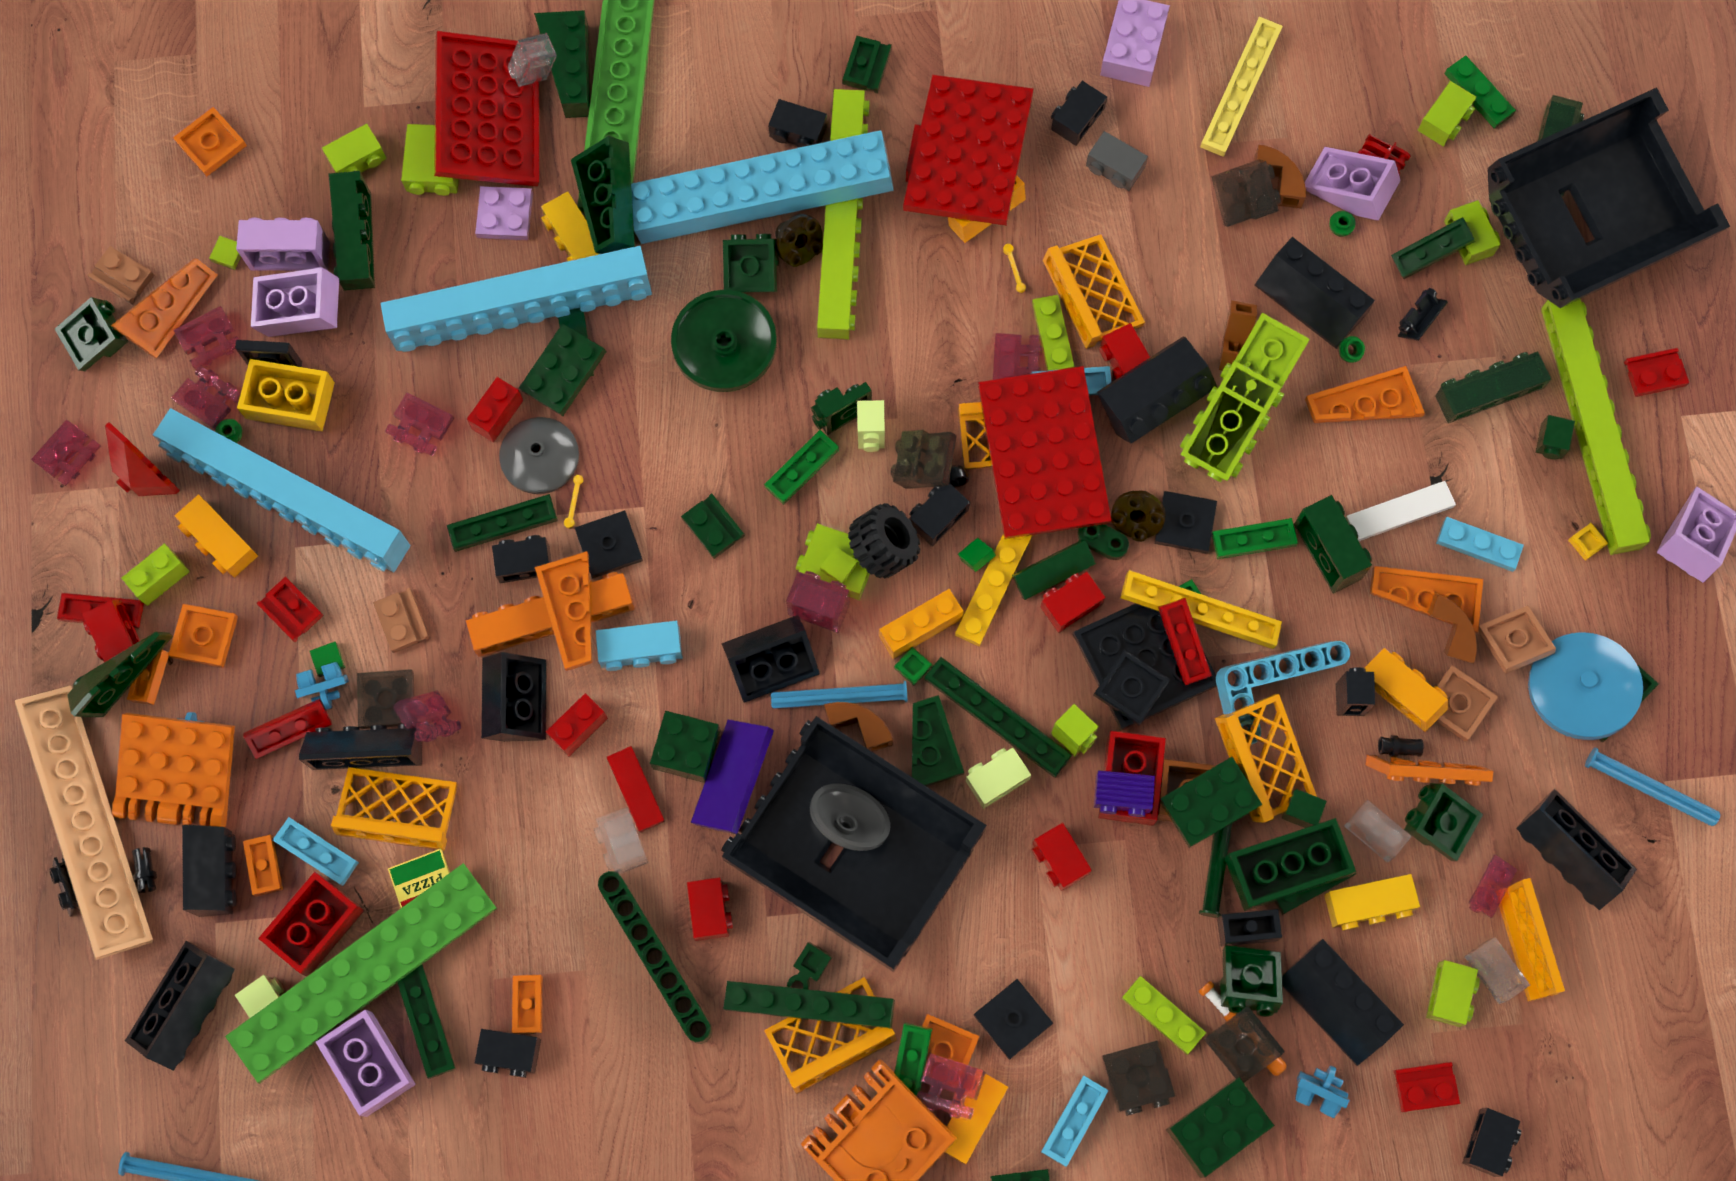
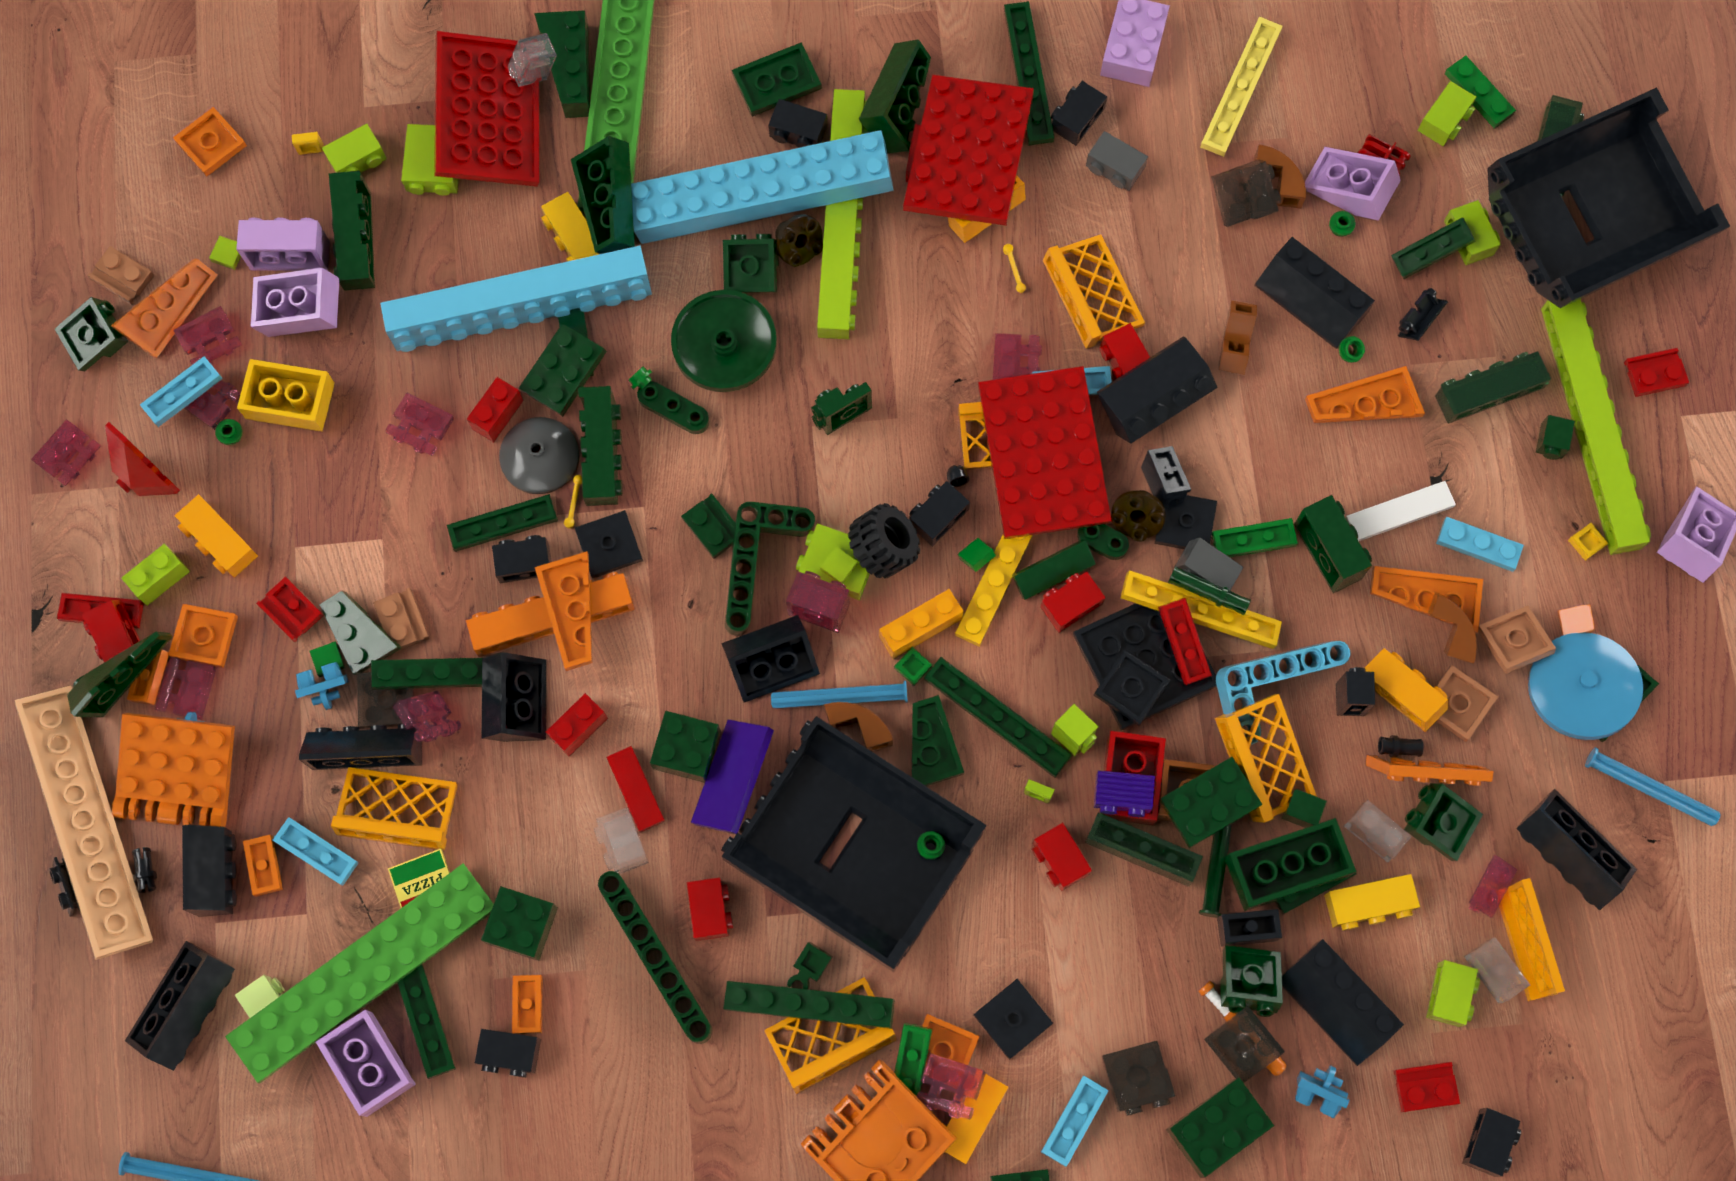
(181, 391): none -> medium azure plate
(193, 691): none -> clear pink plate
(268, 351): black plate -> none
(281, 490): medium azure brick -> none
(287, 728): red tile -> none
(307, 143): none -> yellow tile
(311, 924): red brick -> none
(356, 632): none -> wing
(426, 673): none -> dark green plate
(504, 213): lavender plate -> none
(519, 923): none -> dark green brick
(600, 446): none -> dark green wedge
(639, 645): medium azure brick -> none
(640, 378): none -> green plate
(680, 415): none -> dark green plate
(749, 555): none -> dark green beam
(776, 76): none -> dark green plate
(801, 467): green plate -> none
(849, 817): dark grey dish -> none
(866, 64): dark green plate -> none
(871, 425): yellowish green brick -> none
(897, 95): none -> dark green wedge
(923, 459): clear smoke plate -> none
(934, 838): none -> green plate
(997, 777): yellowish green brick -> none
(1029, 70): none -> dark green plate
(1038, 791): none -> lime tile
(1052, 333): lime plate -> none
(1143, 849): none -> clear green brick
(1163, 1015): lime plate -> none
(1165, 475): none -> black hinge
(1208, 590): none -> dark green pin
(1209, 563): none -> dark grey brick
(1243, 399): lime wedge -> none
(1576, 620): none -> slope

